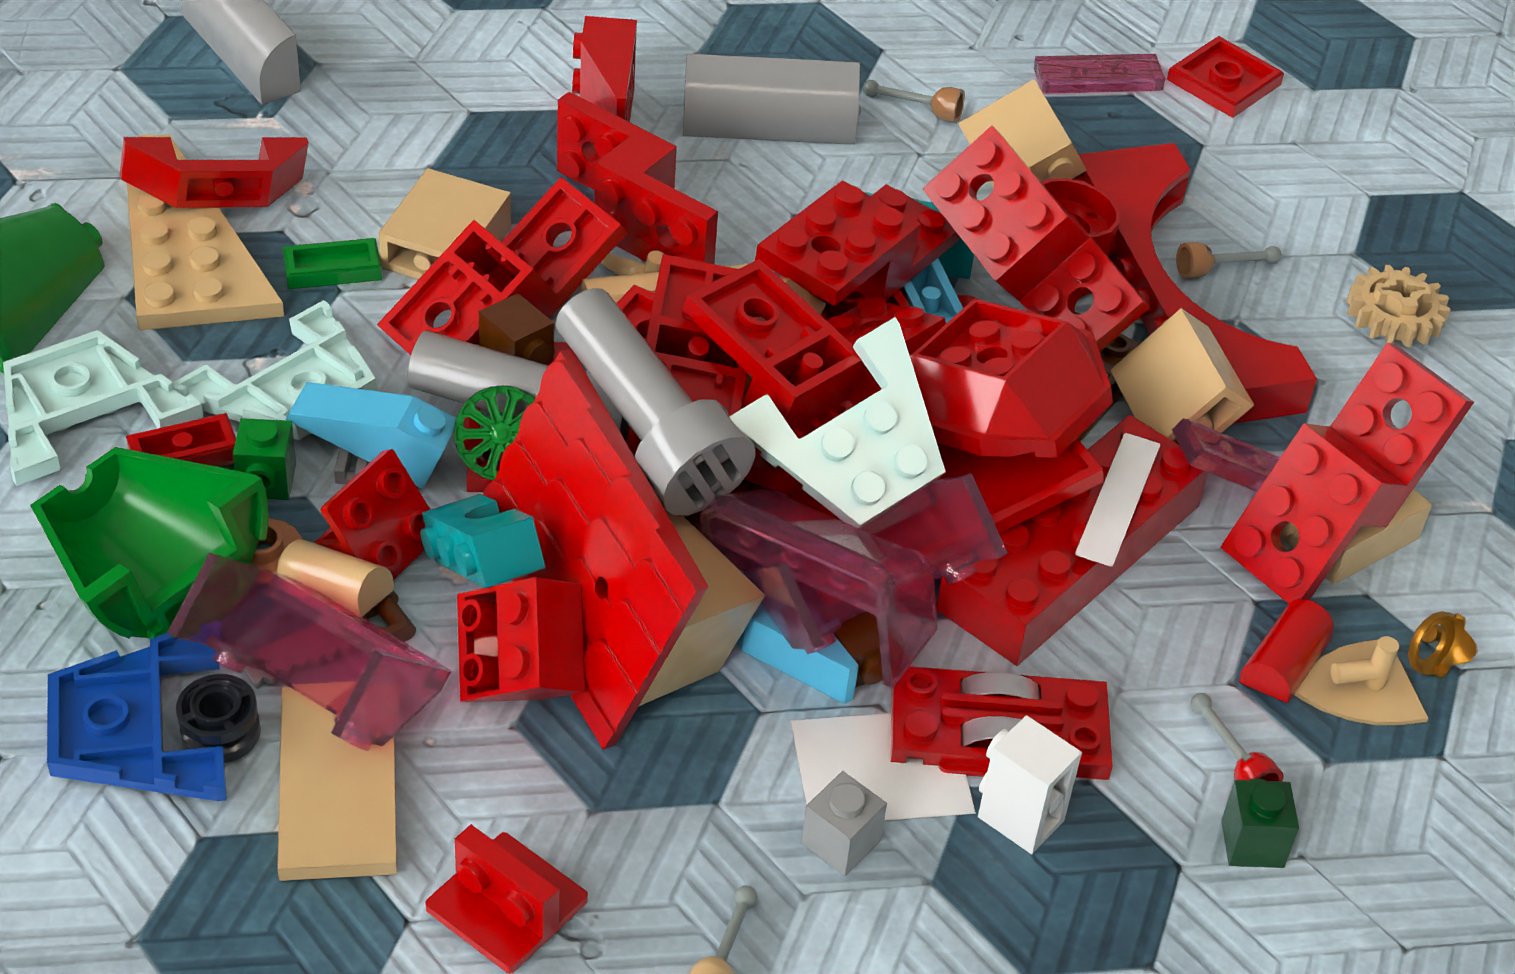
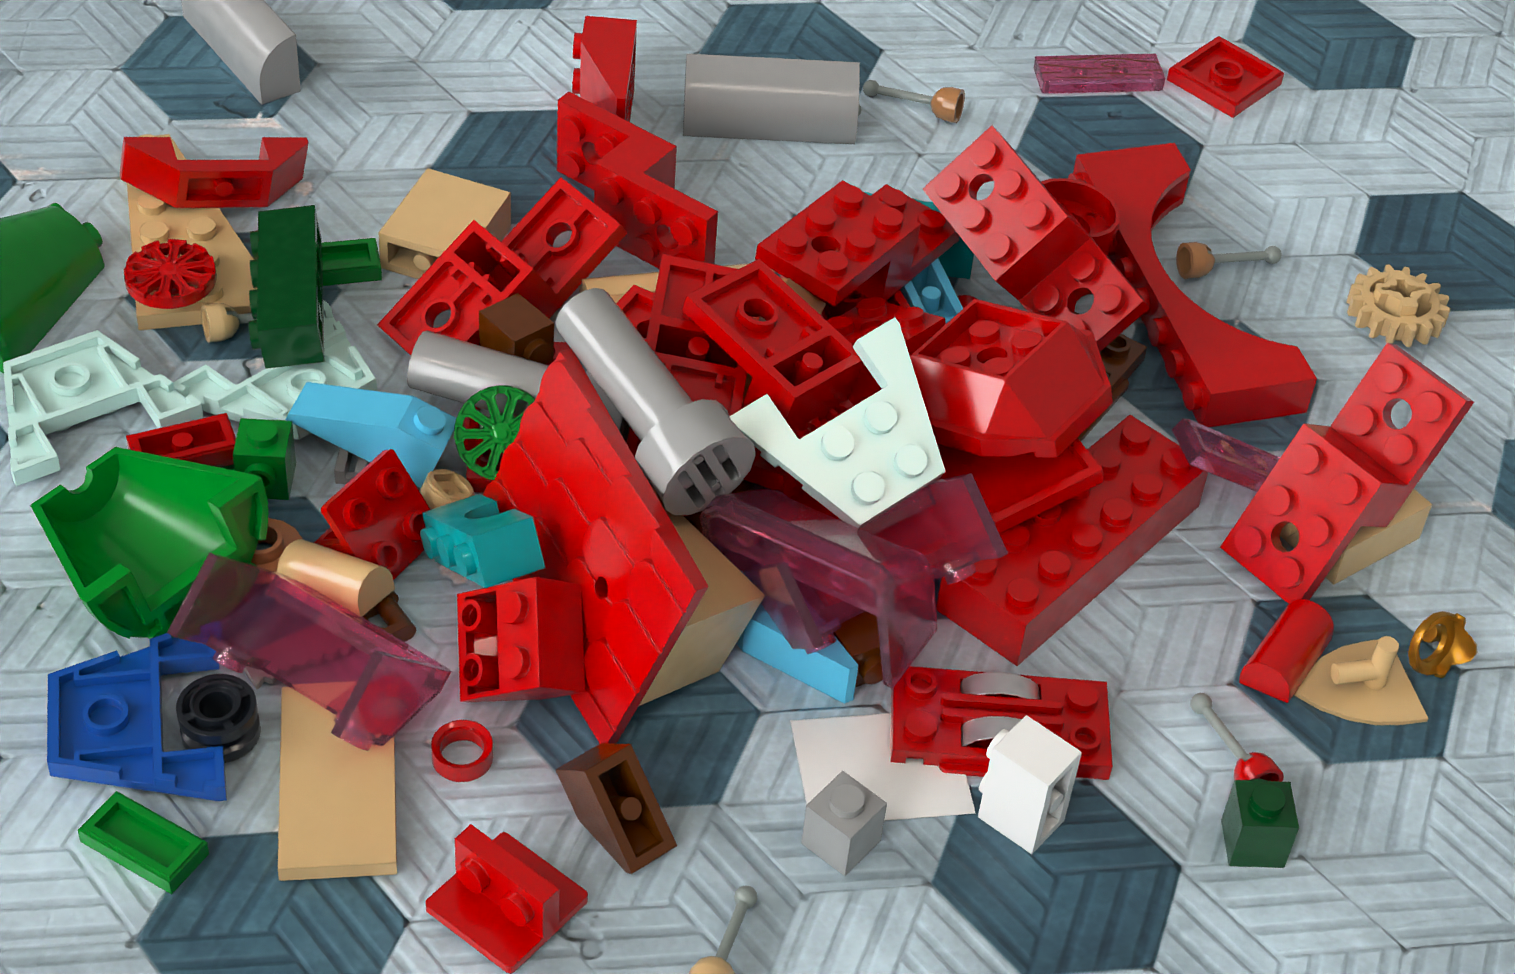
(143, 842): none -> green tile
(170, 274): none -> red wheel
(221, 321): none -> tan hinge
(287, 287): none -> dark green brick
(445, 487): none -> tan tile
(458, 731): none -> red piece
(617, 804): none -> reddish brown slope
(626, 266): tan bar -> none
(1031, 130): tan brick -> none
(1117, 500): white sticker -> none
(1181, 376): tan brick -> none

